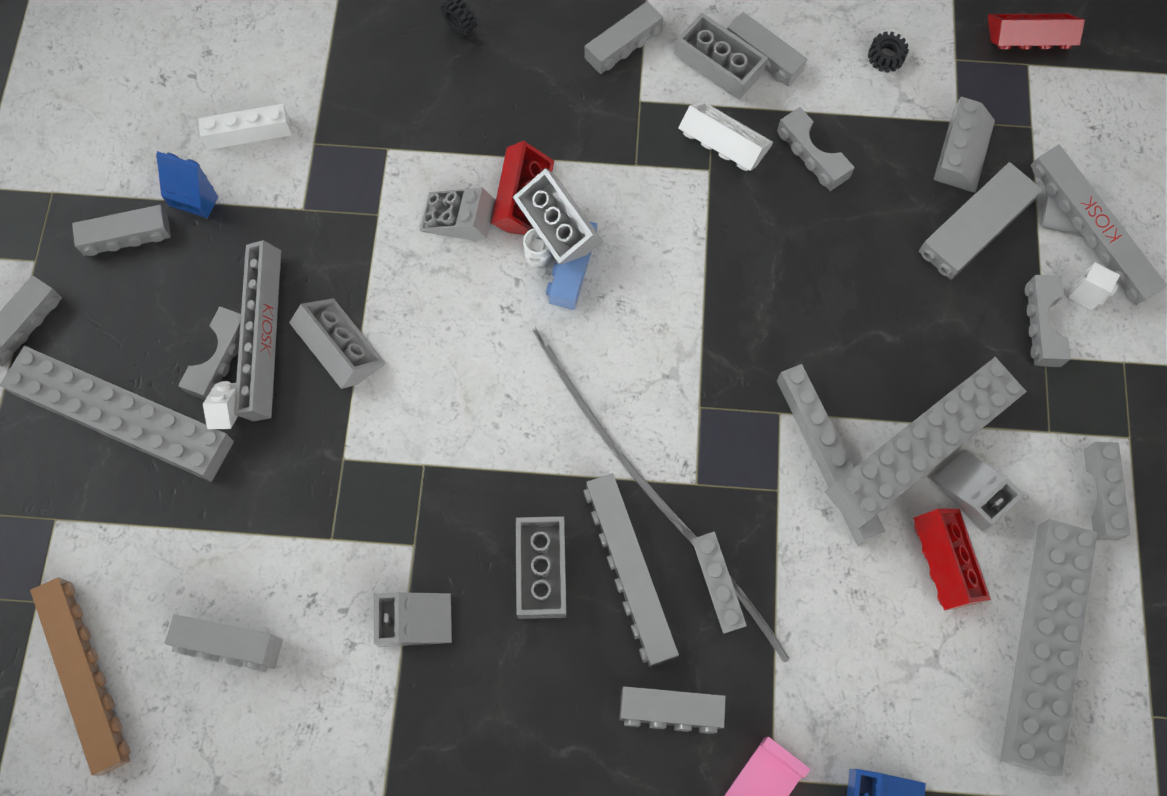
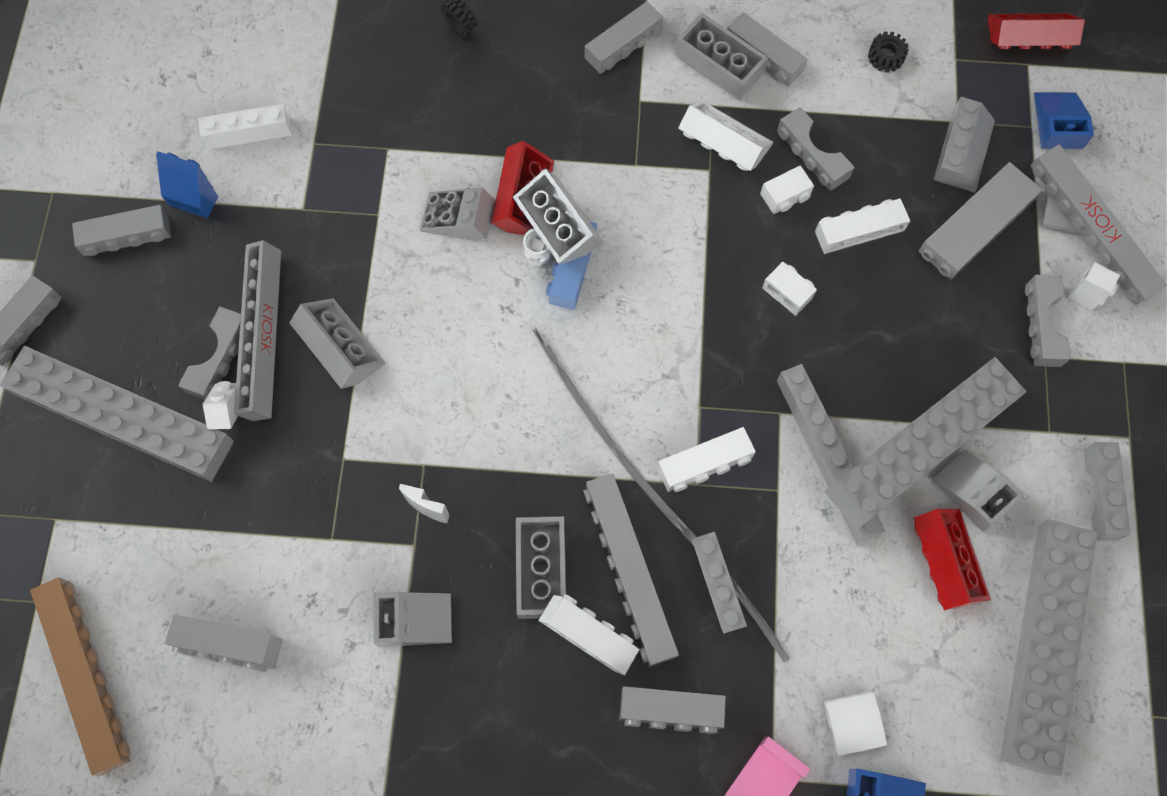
(418, 499): none -> white slope
(589, 634): none -> white brick
(706, 459): none -> white brick
(787, 190): none -> white brick
(789, 288): none -> white brick
(855, 723): none -> white slope
(862, 225): none -> white brick
(1062, 120): none -> blue slope

